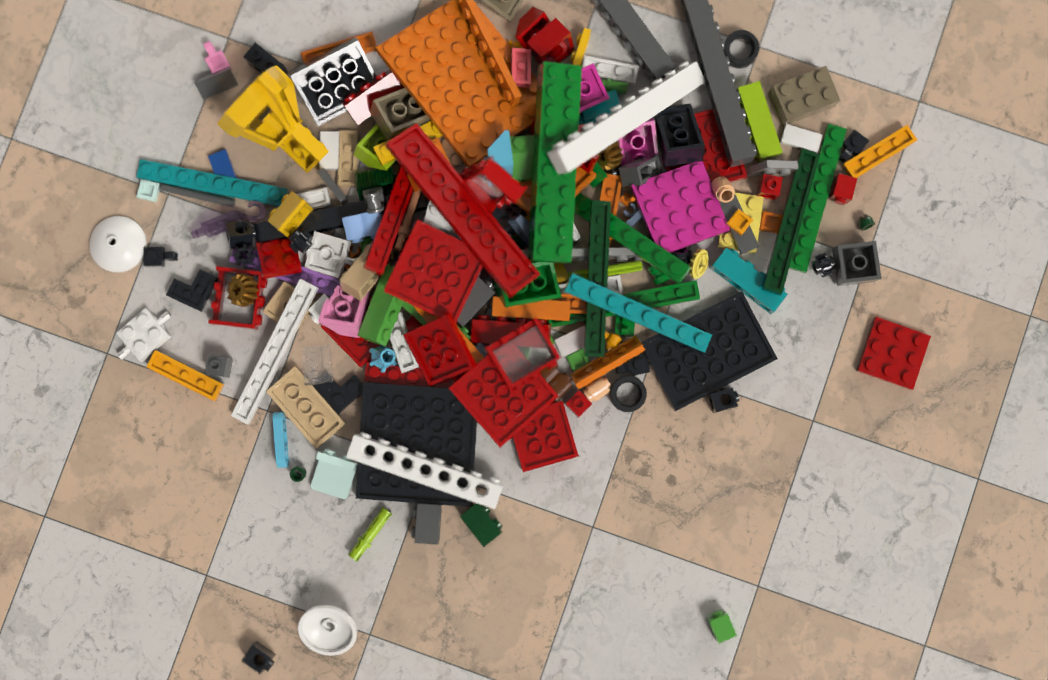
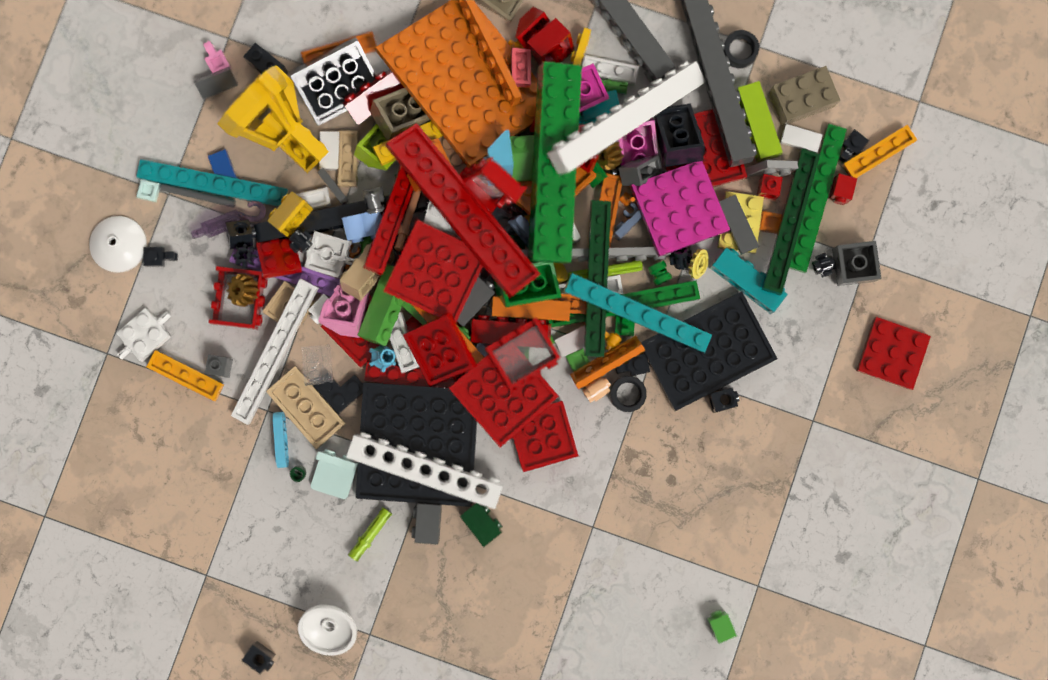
(195, 295): black plate -> none
(373, 179): dark green brick -> none
(559, 382): reddish brown brick -> none
(578, 404): red brick -> none
(637, 243): green plate -> none
(723, 189): light nougat brick -> none
(739, 222): light orange tile -> none
(866, 222): dark green hinge -> none

